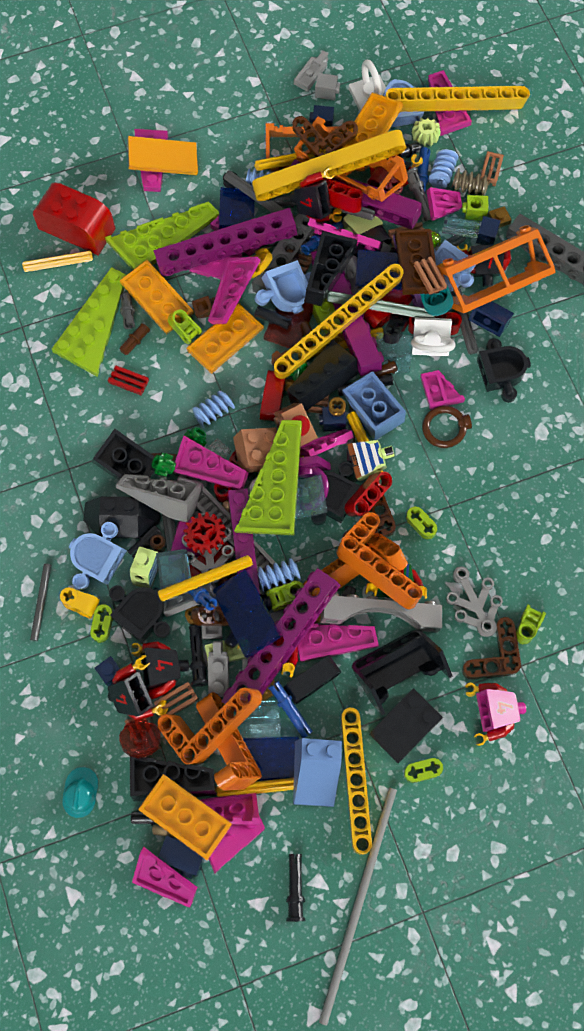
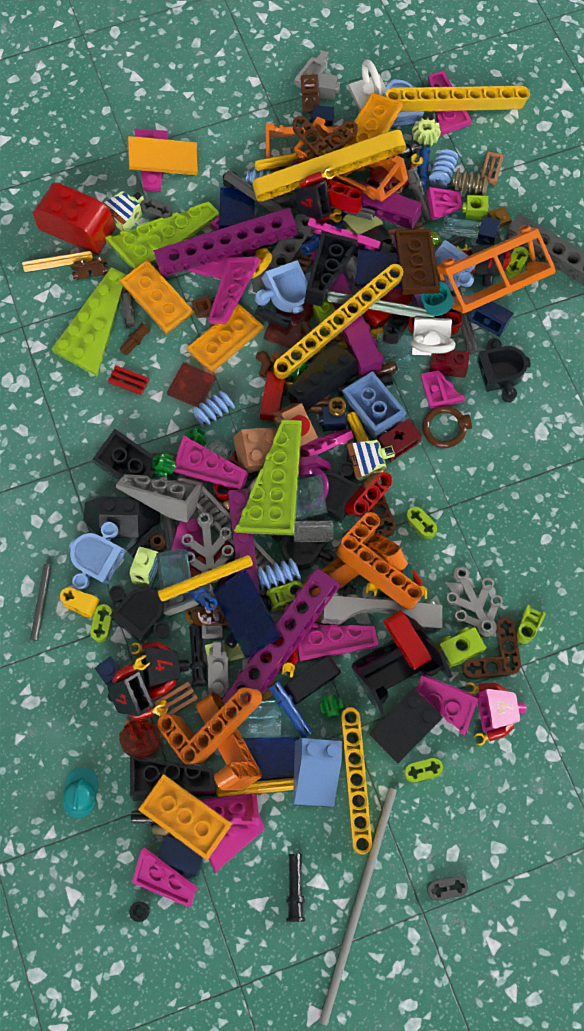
(82, 269): none -> reddish brown hinge
(125, 209): none -> torso
(135, 917): none -> black bush
(156, 210): none -> dark grey beam
(185, 327): lime piece -> none
(191, 385): none -> clear red tile
(196, 531): red gear -> none
(266, 362): none -> reddish brown arm
(304, 553): none -> black piece
(309, 92): none -> reddish brown slope
(313, 531): none -> clear tile
(331, 706): none -> green gear
(402, 430): none -> dark red brick
(407, 639): none -> red beam
(424, 263): nougat tile -> none
(448, 893): none -> dark grey beam
(451, 363): none -> dark red brick
(451, 702): none -> dark pink wing
(472, 642): none -> lime brick
(514, 261): none -> lime beam

